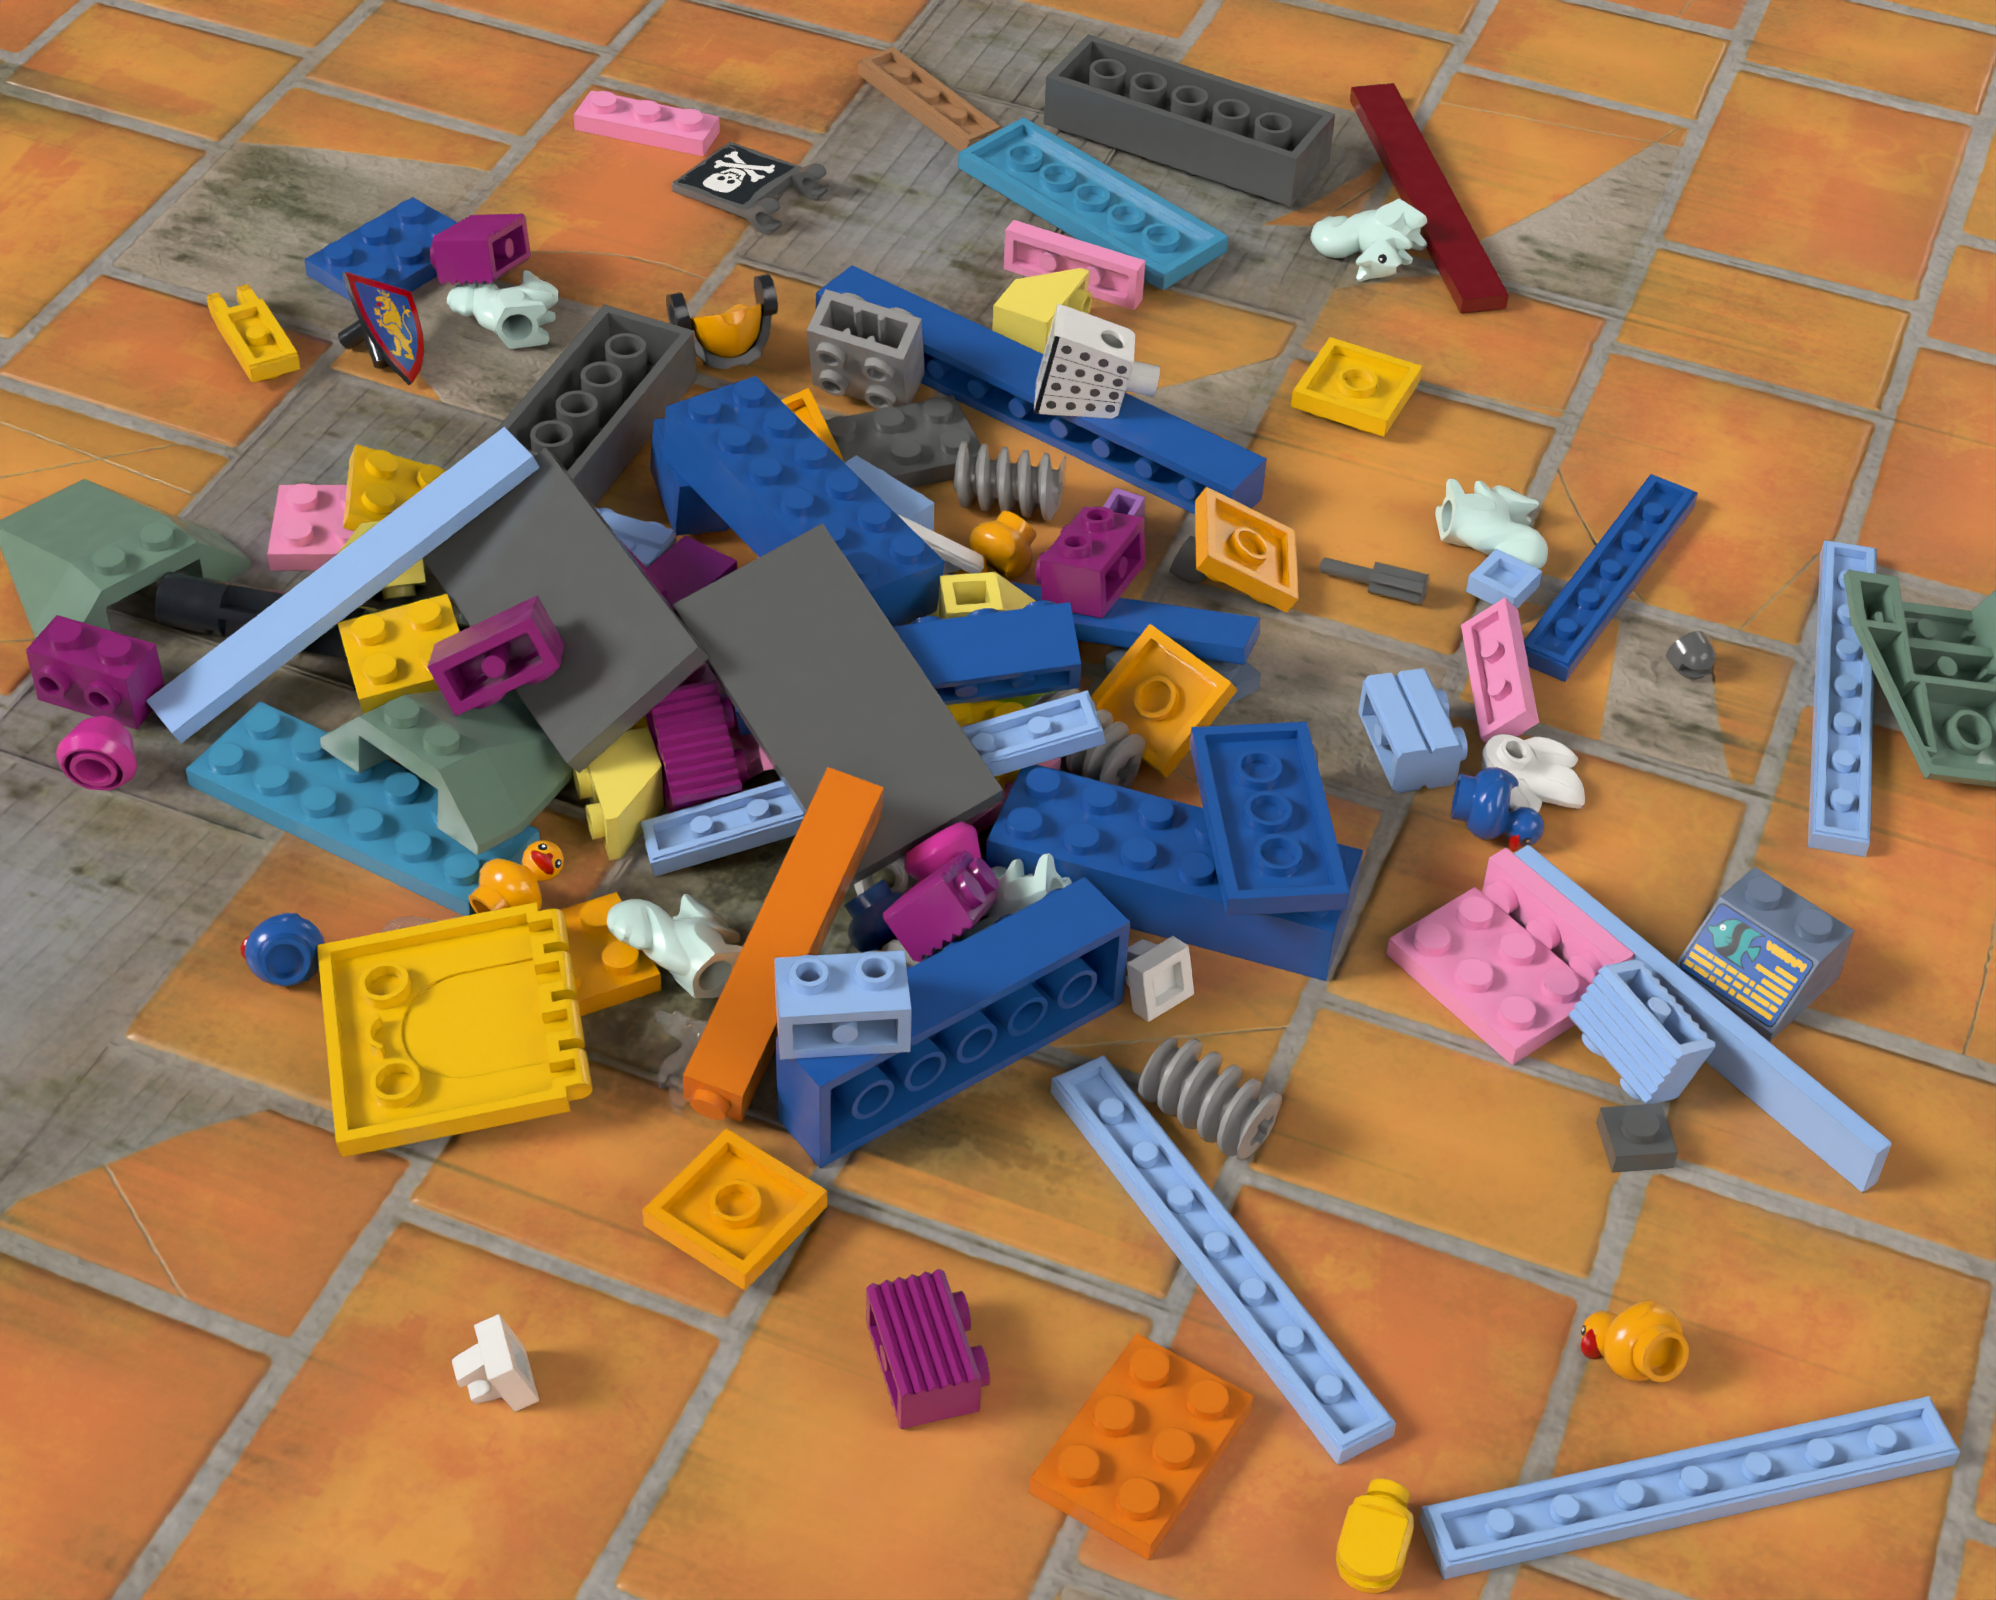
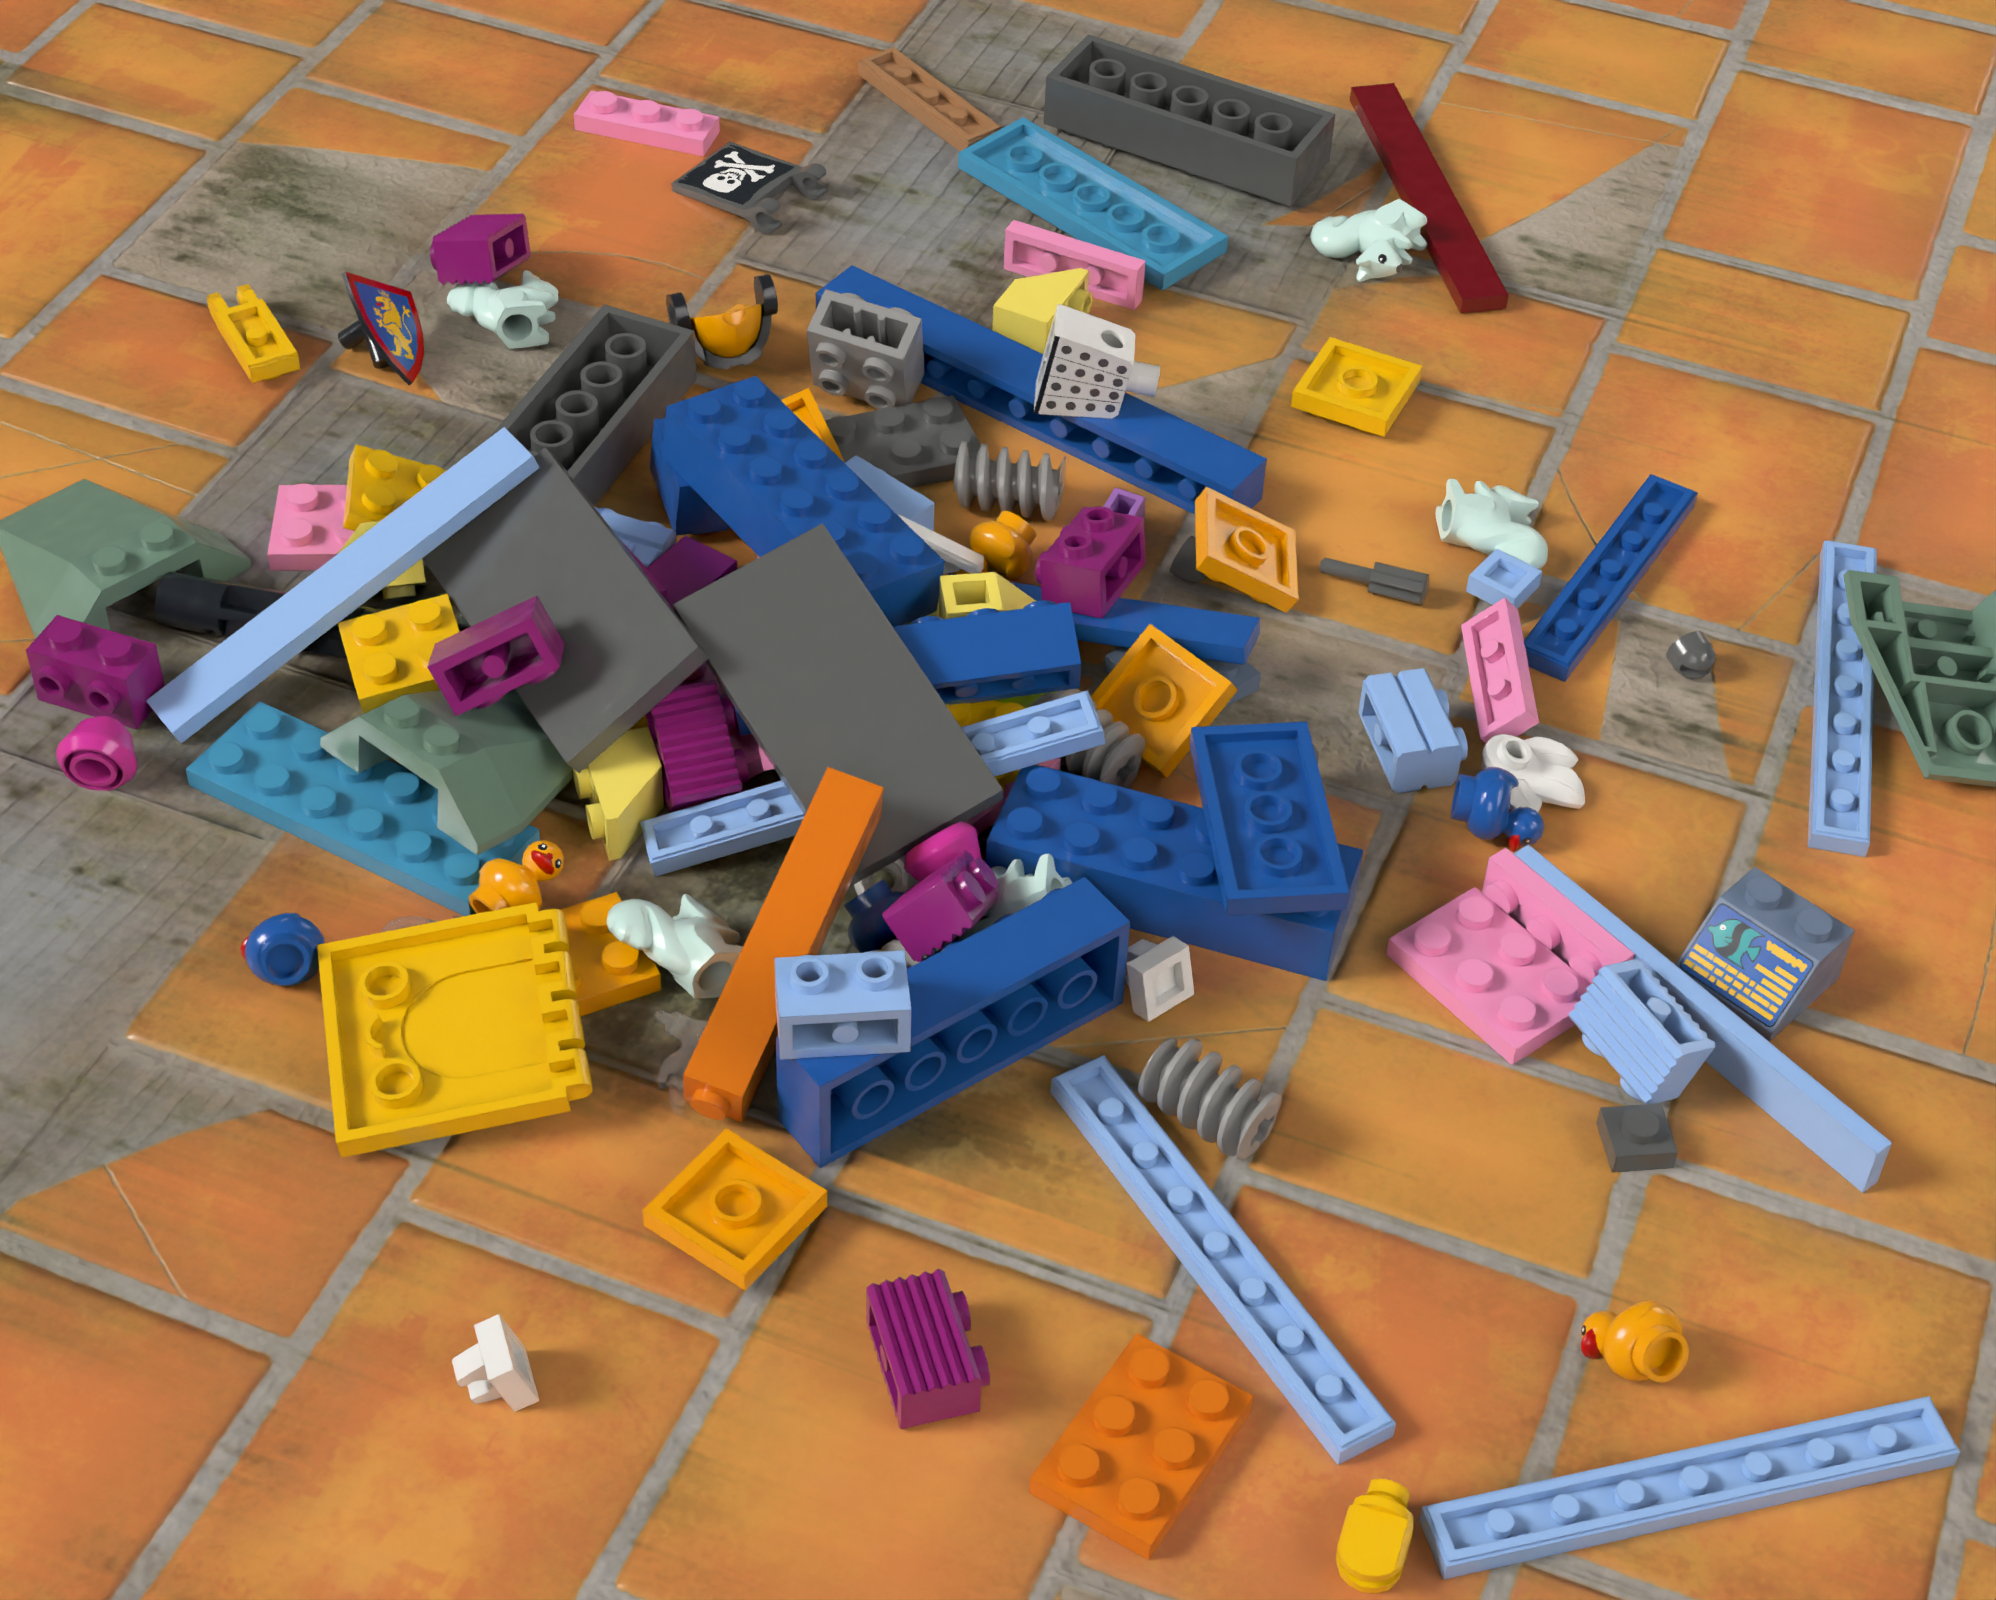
(387, 250): blue plate -> none

